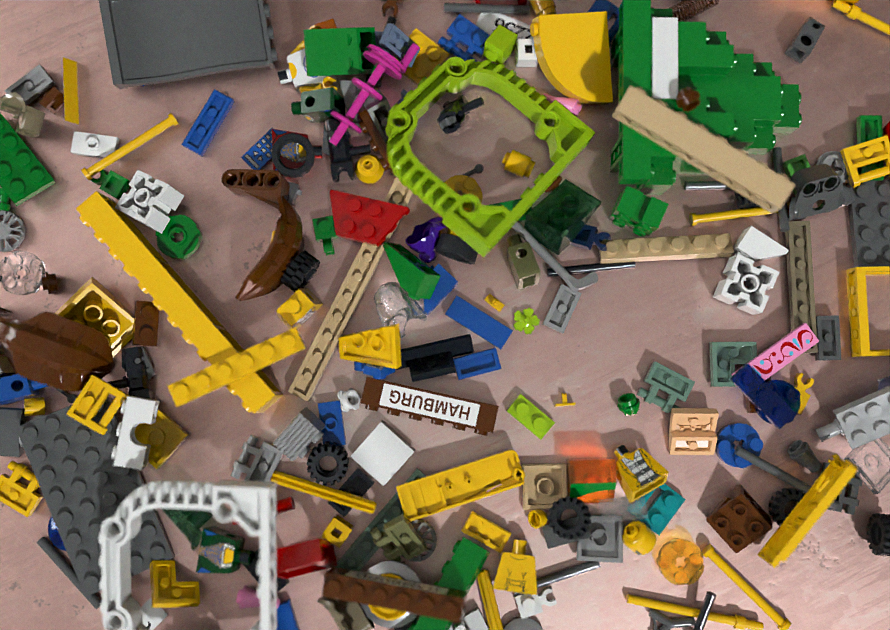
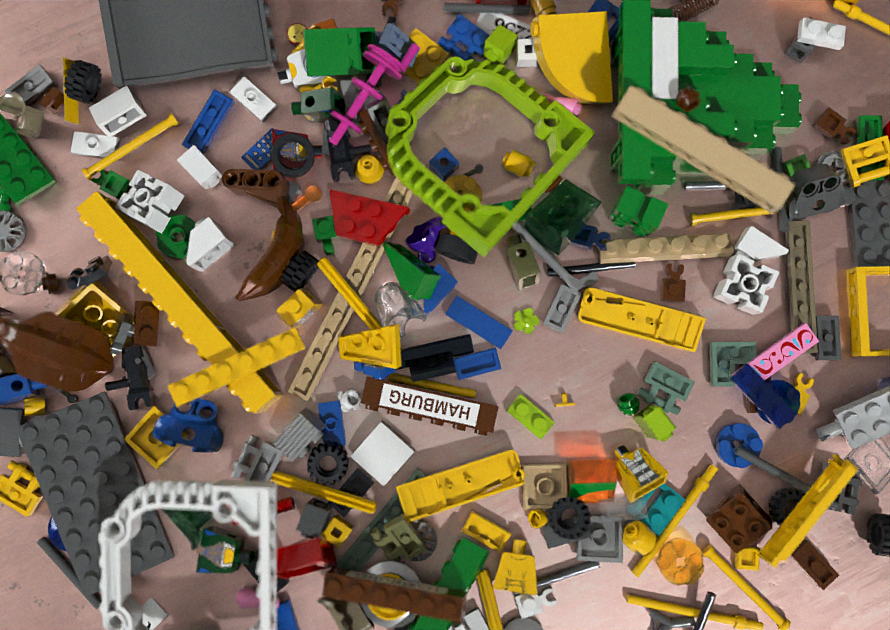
(83, 81): none -> black tyre
(91, 400): yellow plate -> none
(97, 269): none -> black plate
(117, 111): none -> white brick
(124, 329): none -> dark grey plate
(130, 451): white arch -> none
(168, 592): yellow plate -> none
(200, 167): none -> white slope
(207, 244): none -> white slope
(207, 435): none -> blue piece
(253, 99): none -> white plate
(295, 33): none -> light yellow tile
(312, 195): none -> clear orange bar
(314, 518): none -> dark grey brick
(348, 293): none -> yellow axle
(432, 385): none -> yellow bar
(444, 172): none -> blue piece
(454, 113): black piece -> none
(495, 303): yellow piece -> none
(641, 318): none -> yellow piece
(655, 423): none -> lime brick
(672, 287): none -> reddish brown plate
(693, 431): light nougat slope -> none
(701, 484): none -> yellow bar
(747, 559): none -> yellow tile
(803, 454): dark grey cone -> none
(814, 564): none -> reddish brown plate
(821, 33): none -> white plate
(832, 125): none -> reddish brown plate

